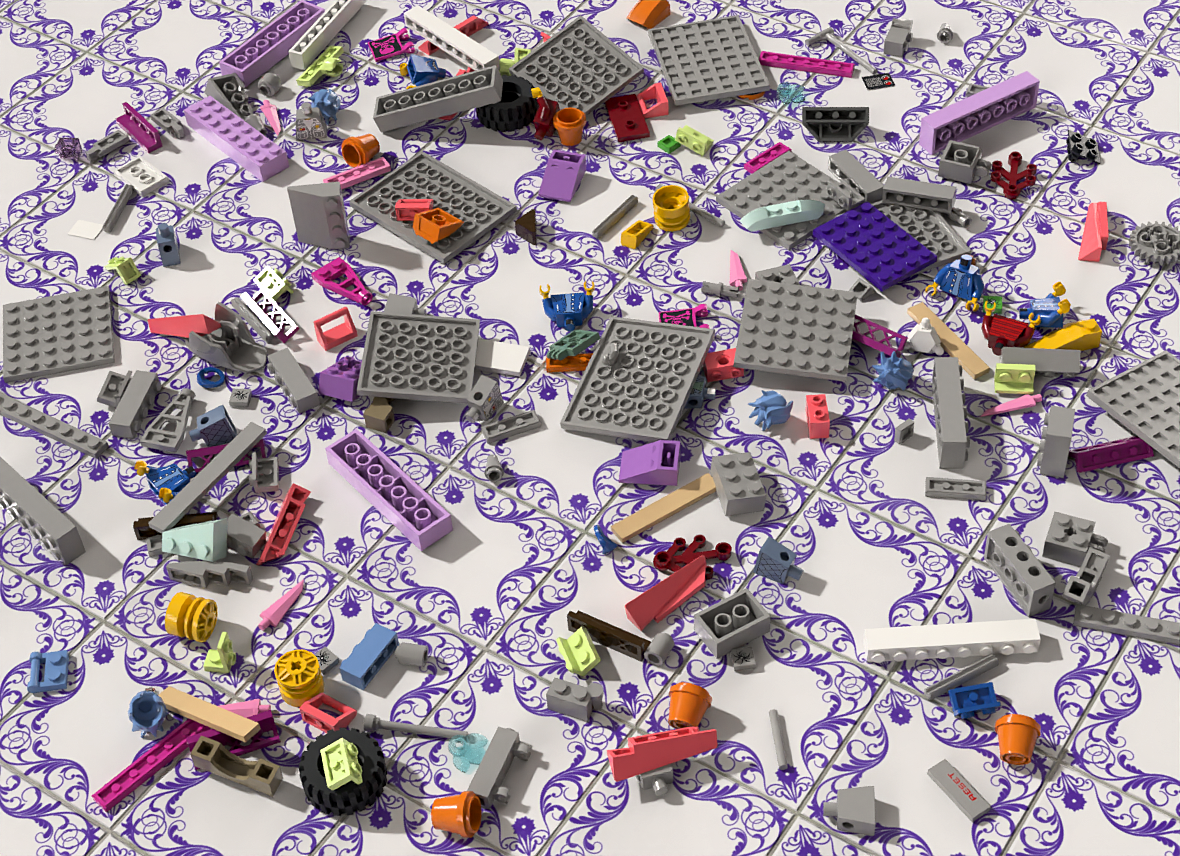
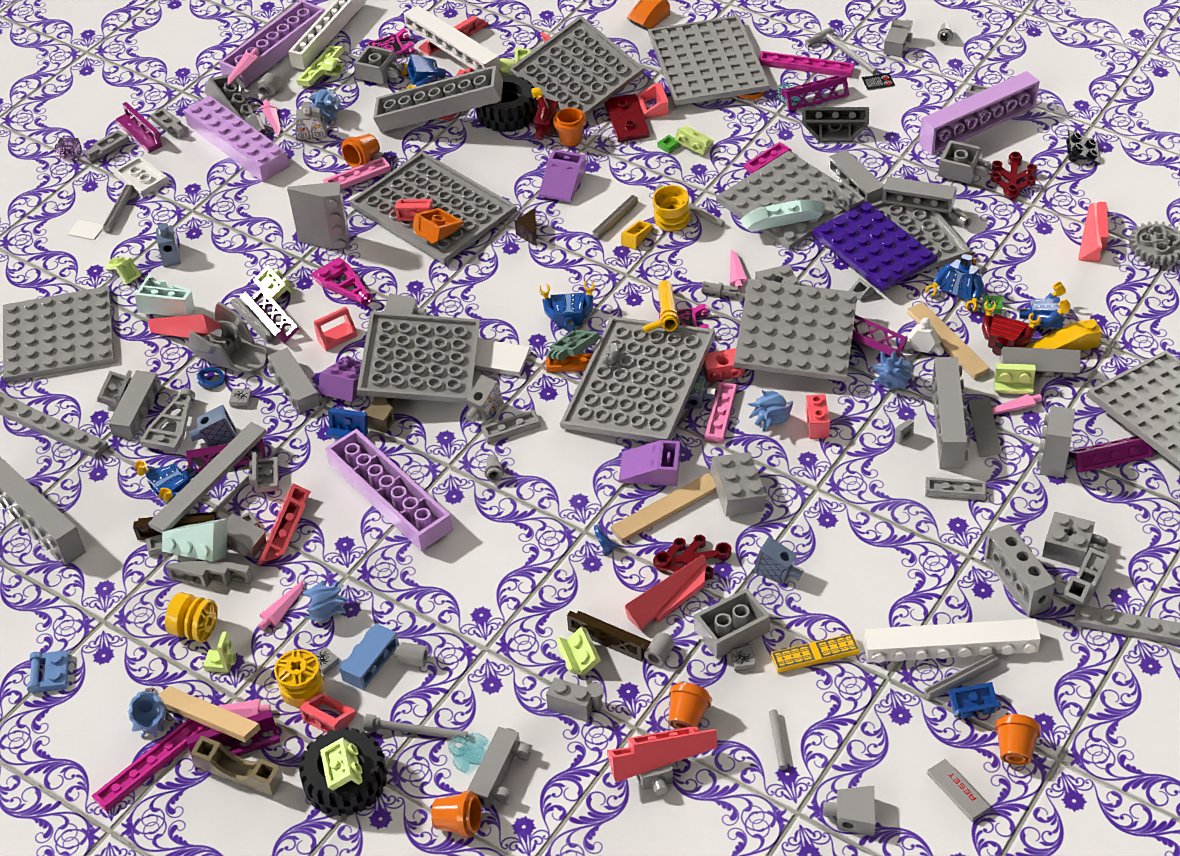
(163, 299): none -> light aqua wedge
(245, 62): none -> bright pink bar
(324, 601): none -> medium blue hair
(345, 421): none -> blue bracket
(377, 65): none -> light grey hinge
(668, 317): none -> yellow cylinder
(721, 412): none -> bright pink tile
(814, 86): none -> magenta fence
(815, 653): none -> yellow tile
(984, 427): none -> light grey sticker

